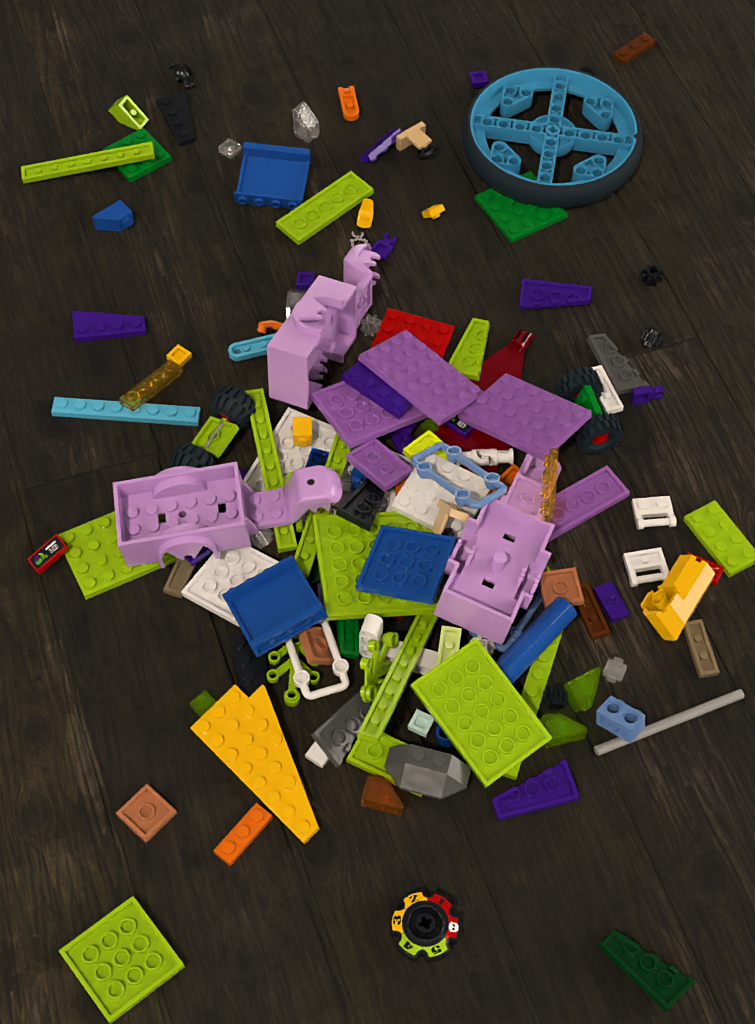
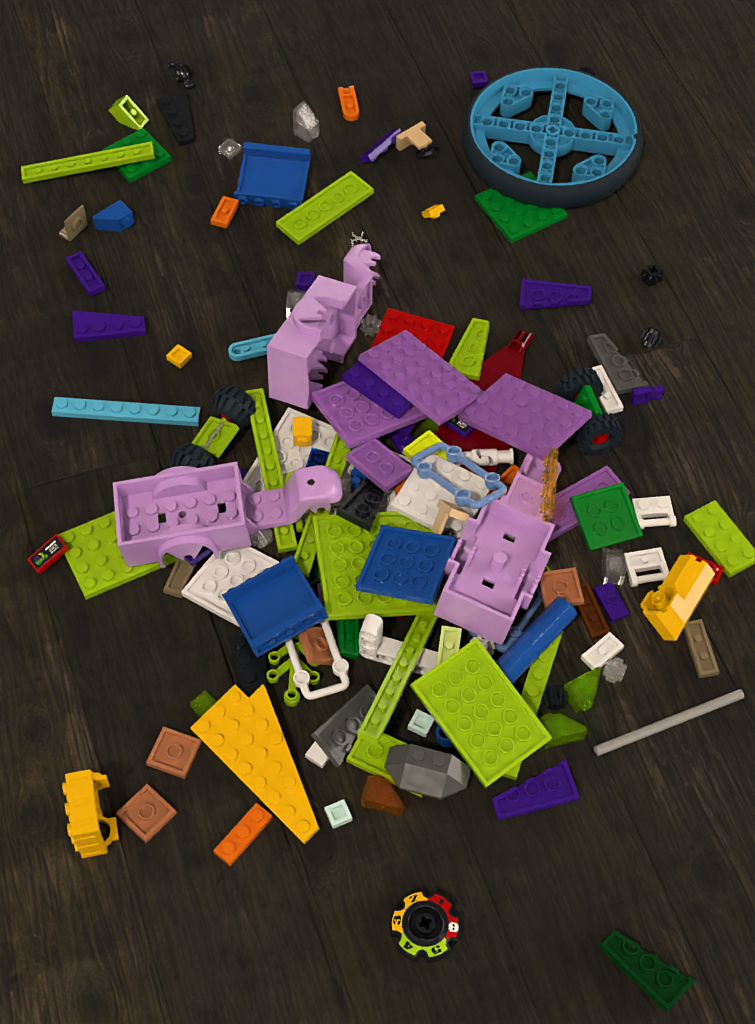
(74, 224): none -> dark tan piece
(85, 273): none -> dark purple plate
(85, 813): none -> yellow piece
(121, 959): lime plate -> none
(151, 385): clear yellow plate -> none
(174, 752): none -> nougat tile
(224, 212): none -> orange plate
(271, 324): orange arm -> none
(338, 814): none -> light aqua plate
(365, 214): yellow hair -> none
(379, 665): lime plant -> none
(384, 247): dark purple plate -> none
(601, 651): none -> white plate
(606, 517): none -> green plate
(613, 566): none -> clear slope
(620, 719): medium blue brick -> none
(634, 48): reddish brown plate -> none

